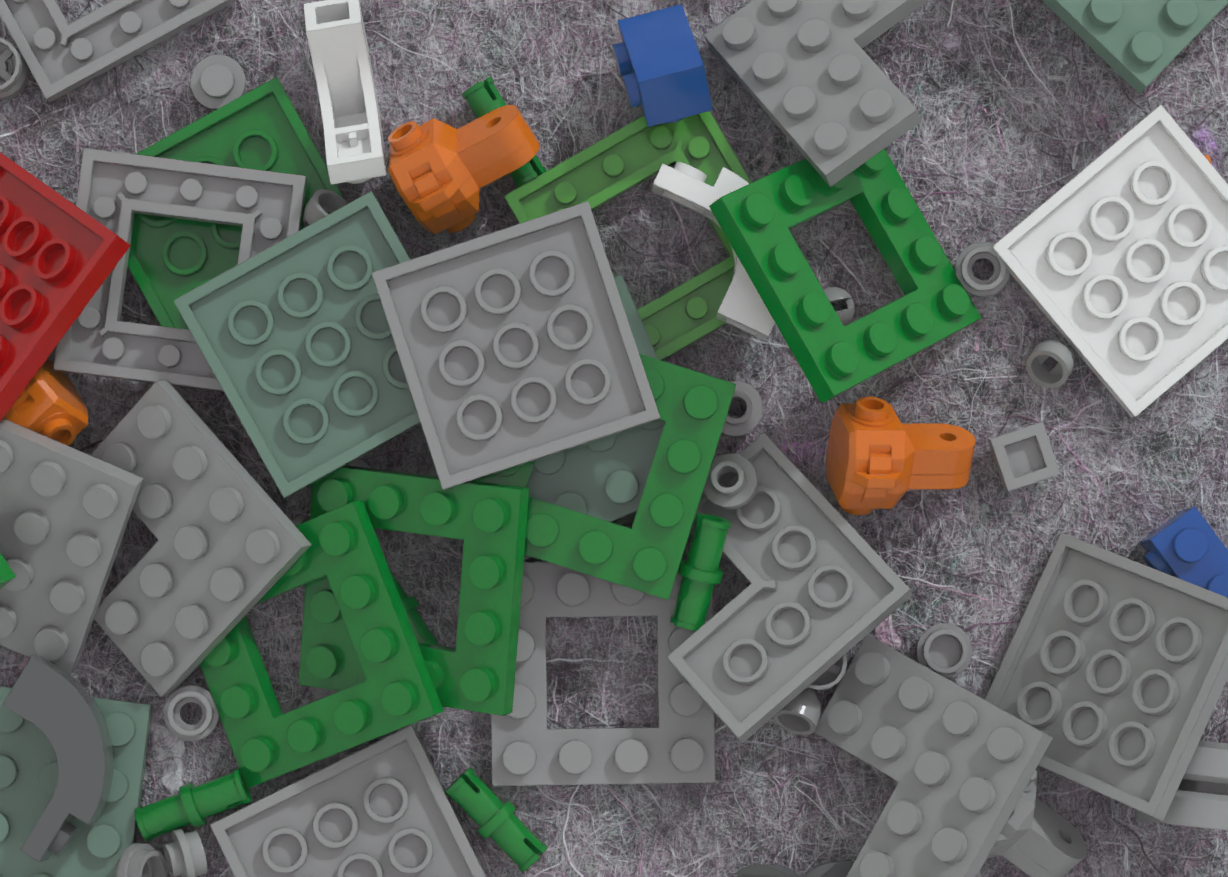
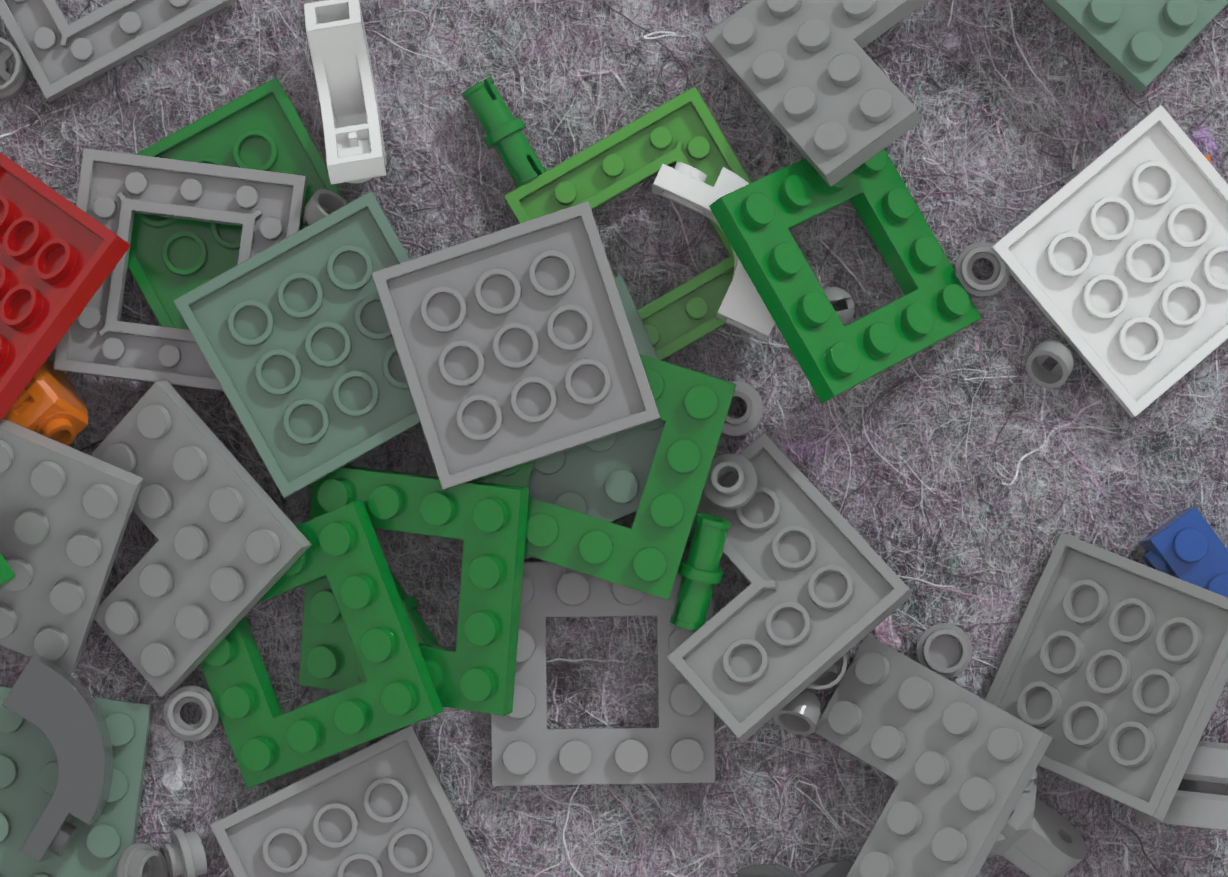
(192, 805): green pin -> none
(217, 81): light grey plate -> none
(444, 167): orange piece -> none
(496, 819): green pin -> none
(662, 66): blue brick -> none
(878, 458): orange piece -> none
(1024, 457): light grey plate -> none

